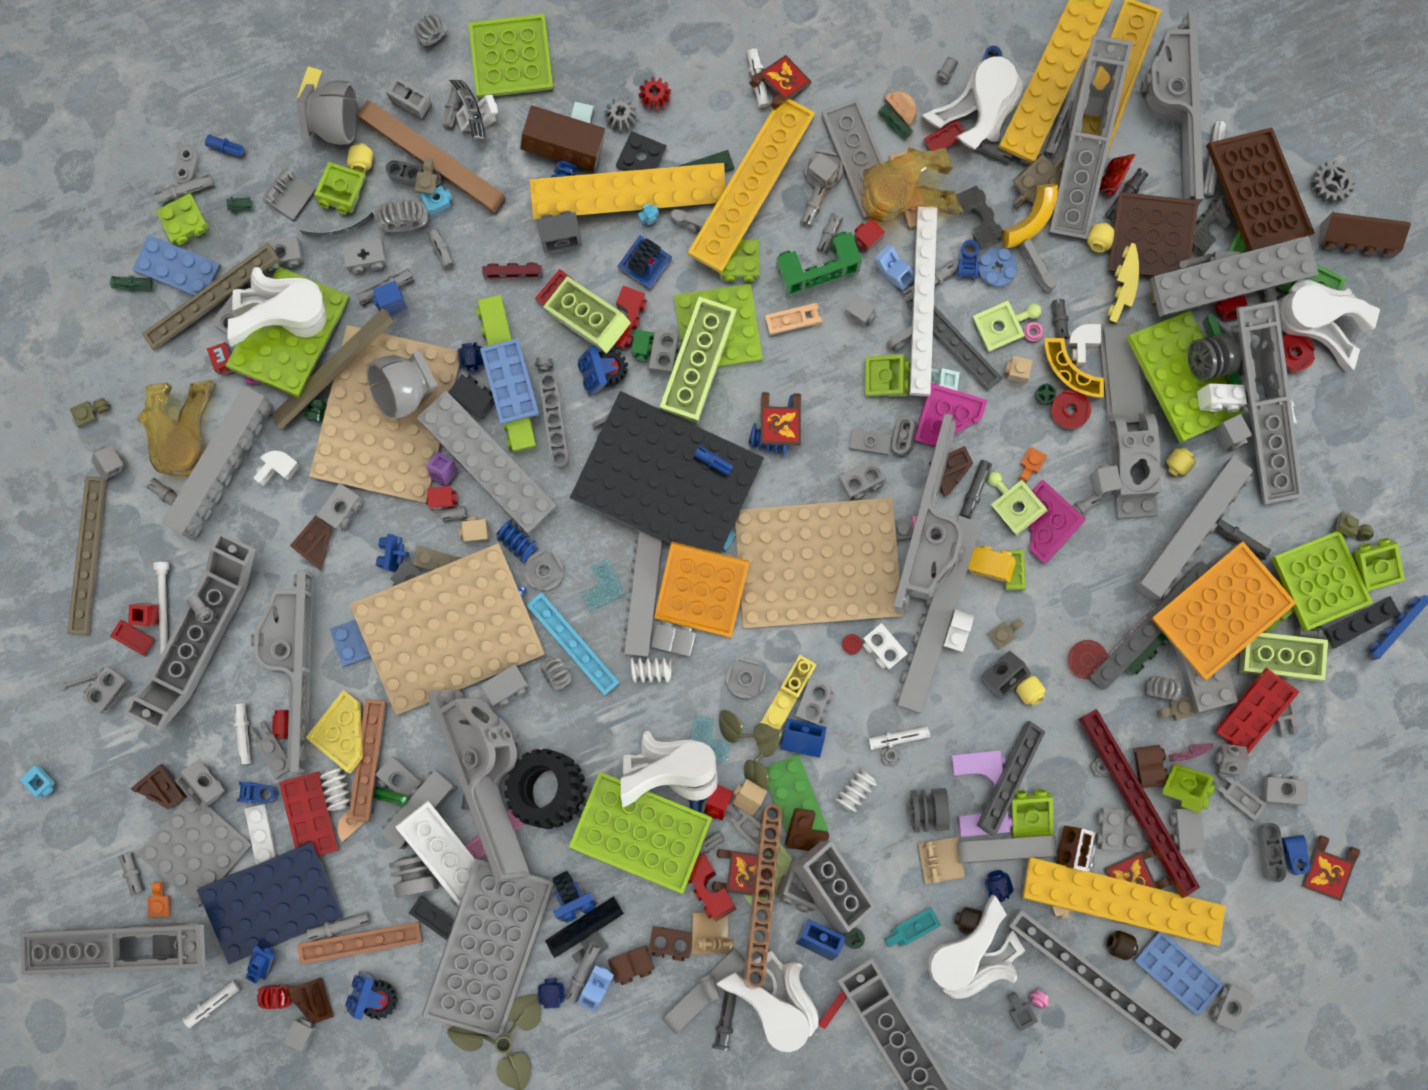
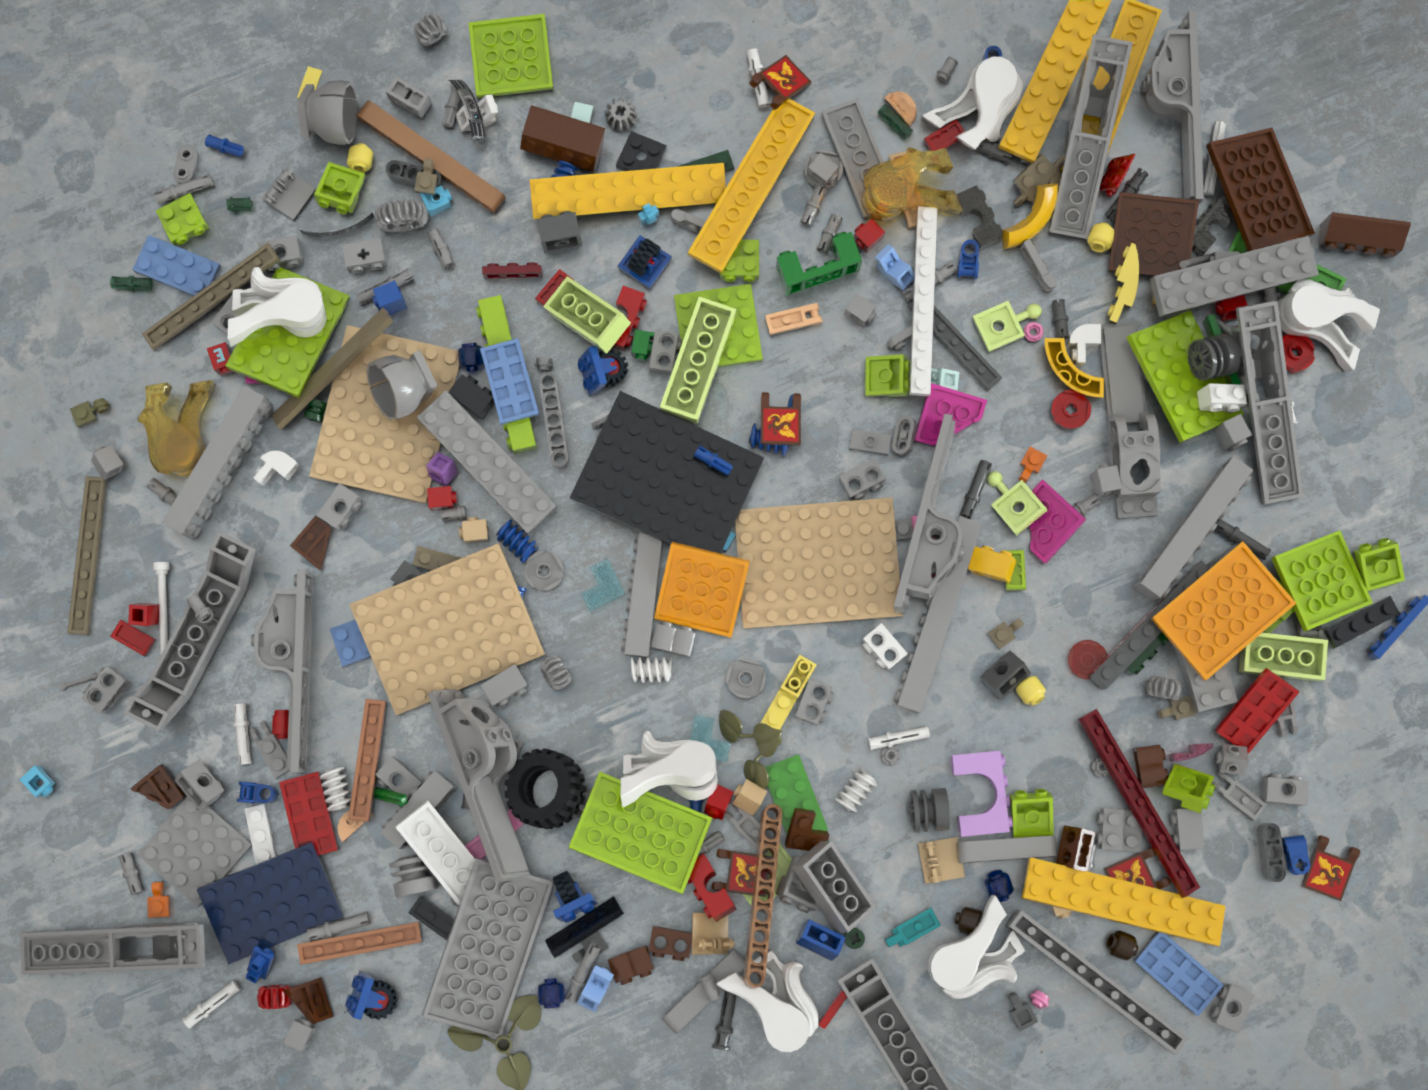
(340, 732): light yellow plate -> none
(393, 553): blue hips -> none
(573, 644): medium azure plate -> none
(654, 86): red gear -> none
(803, 738): blue brick -> none
(852, 644): red plate -> none
(956, 467): reddish brown wing -> none
(958, 630): white brick -> none
(1003, 258): medium blue plate -> none
(1010, 778): dark grey tile -> none
(1018, 369): tan brick -> none
(1047, 391): dark green wheel -> none
(1062, 121): light grey pin -> none
(1180, 461): light yellow head -> none
(1333, 185): light grey gear -> none
(1350, 527): olive plate -> none

